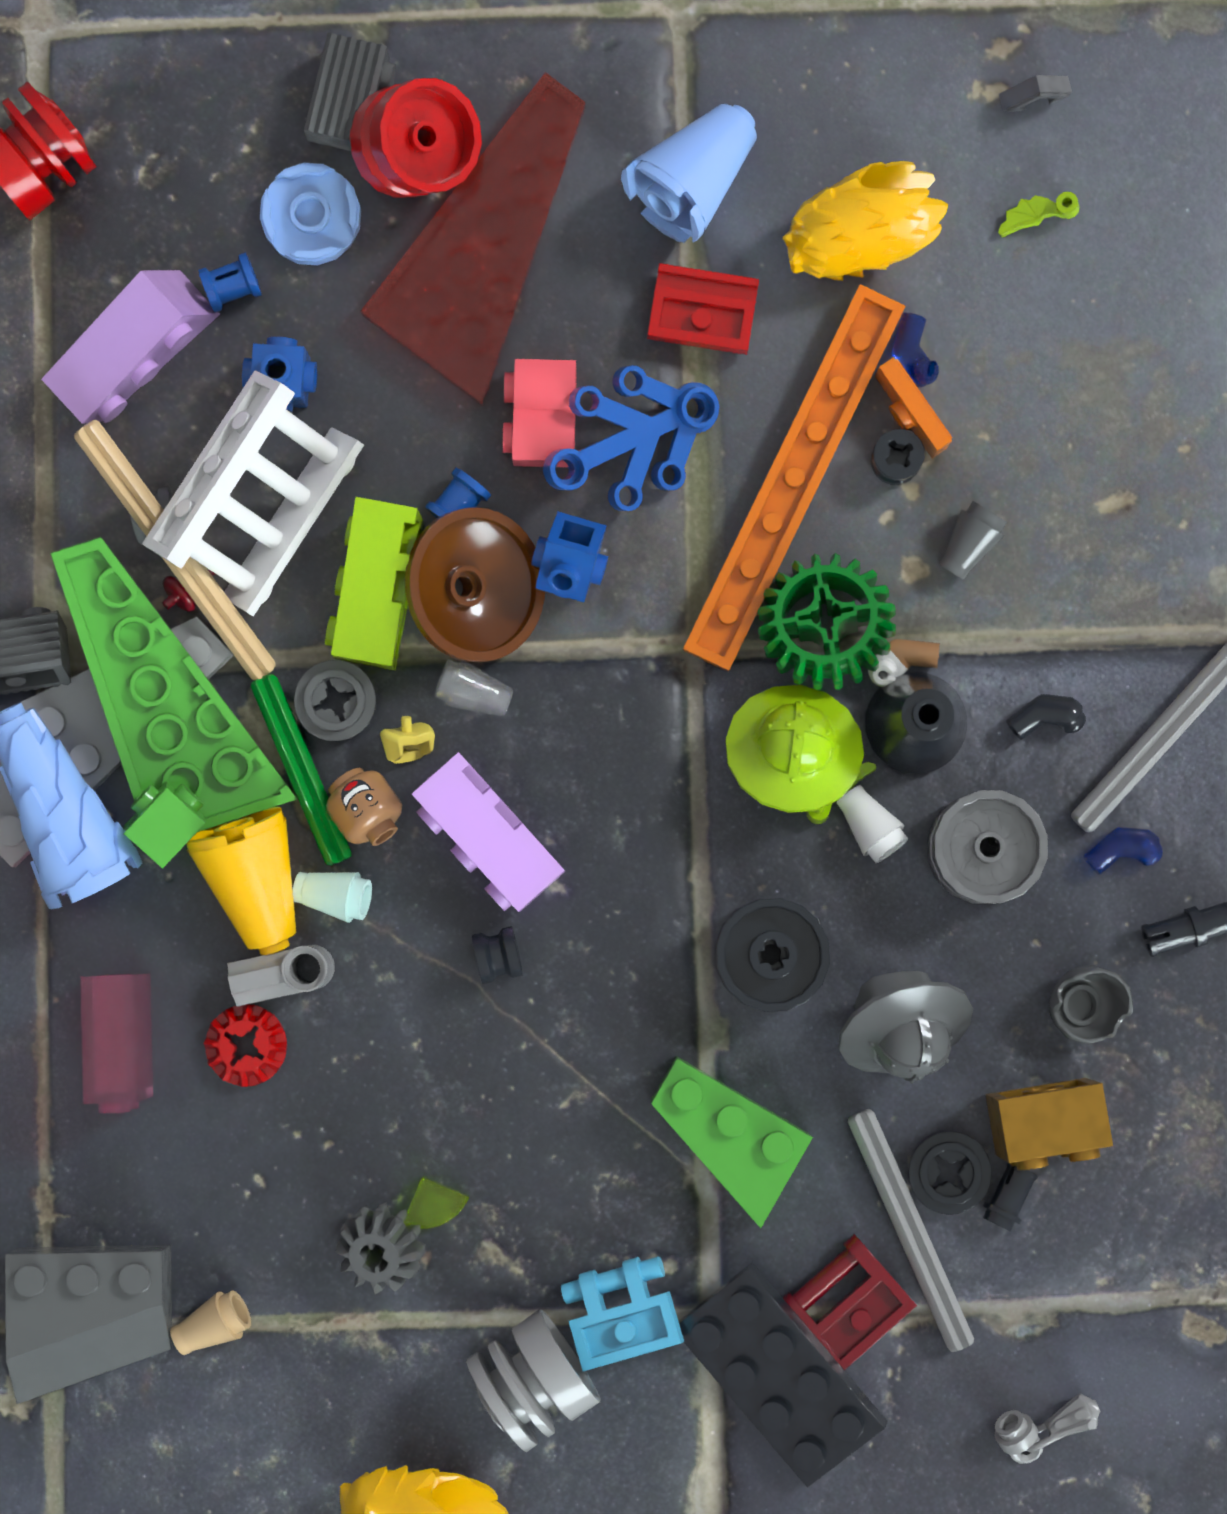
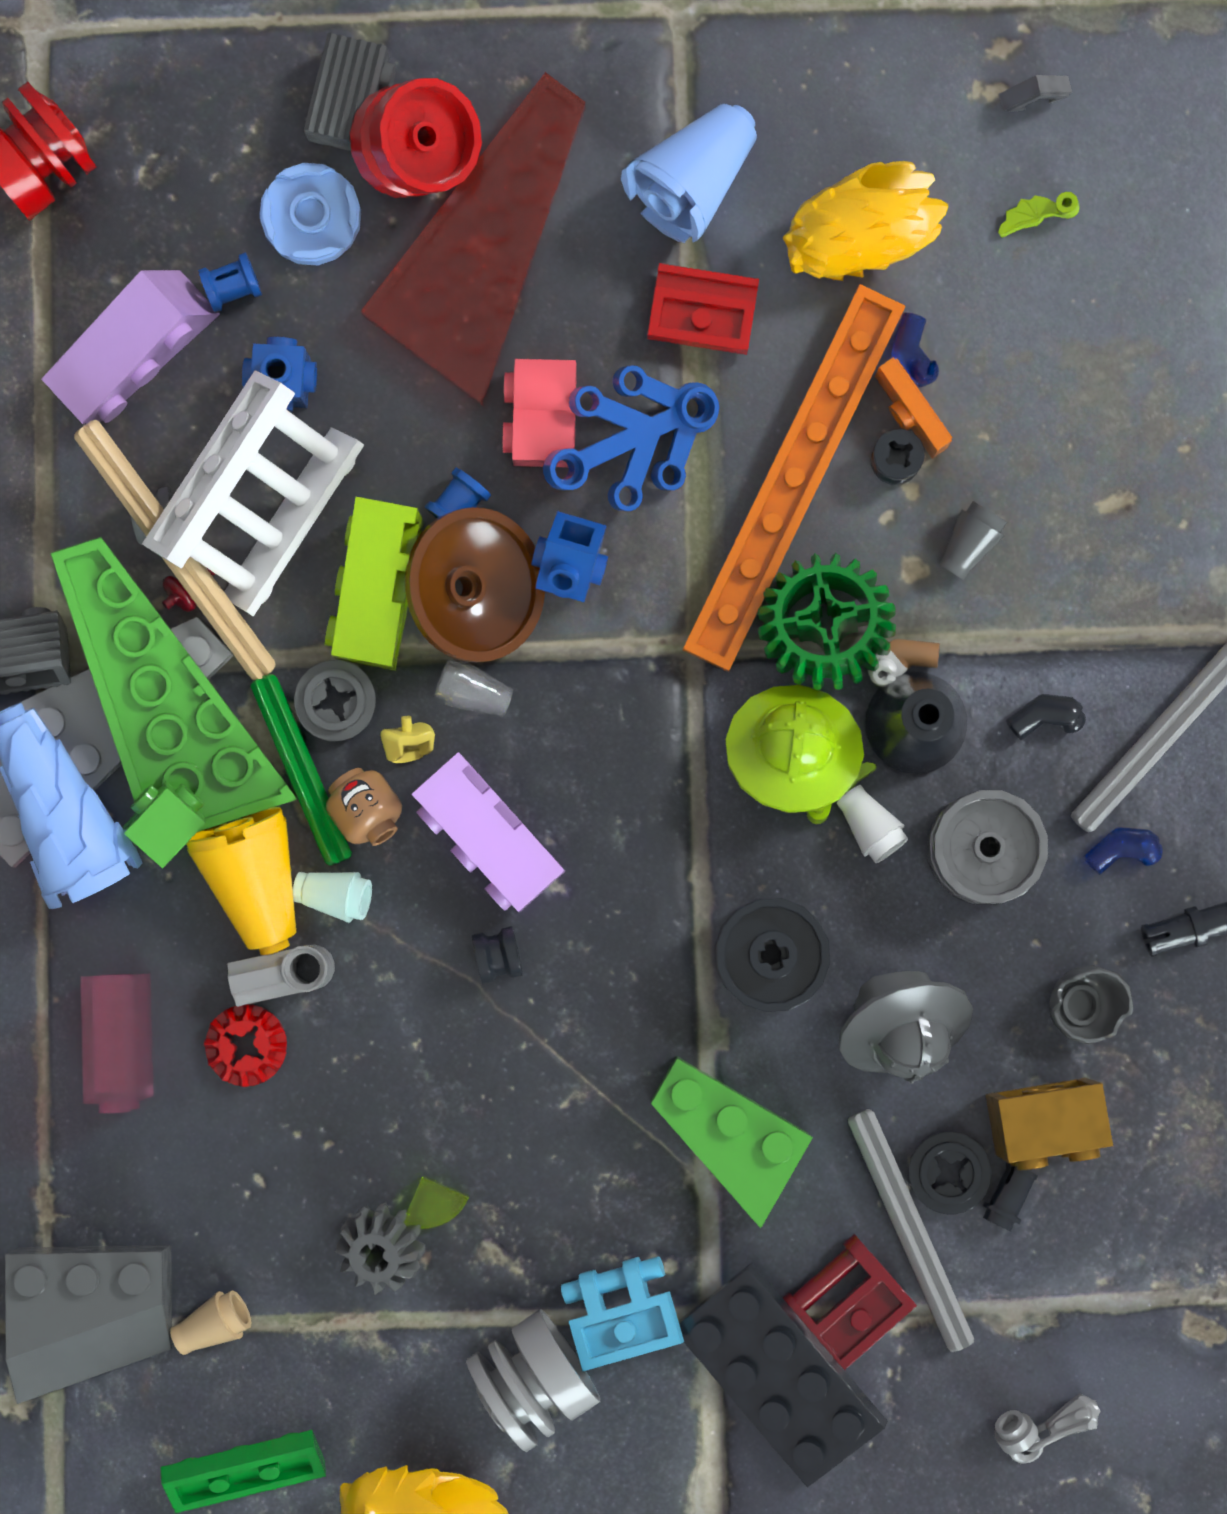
(243, 1471): none -> green plate

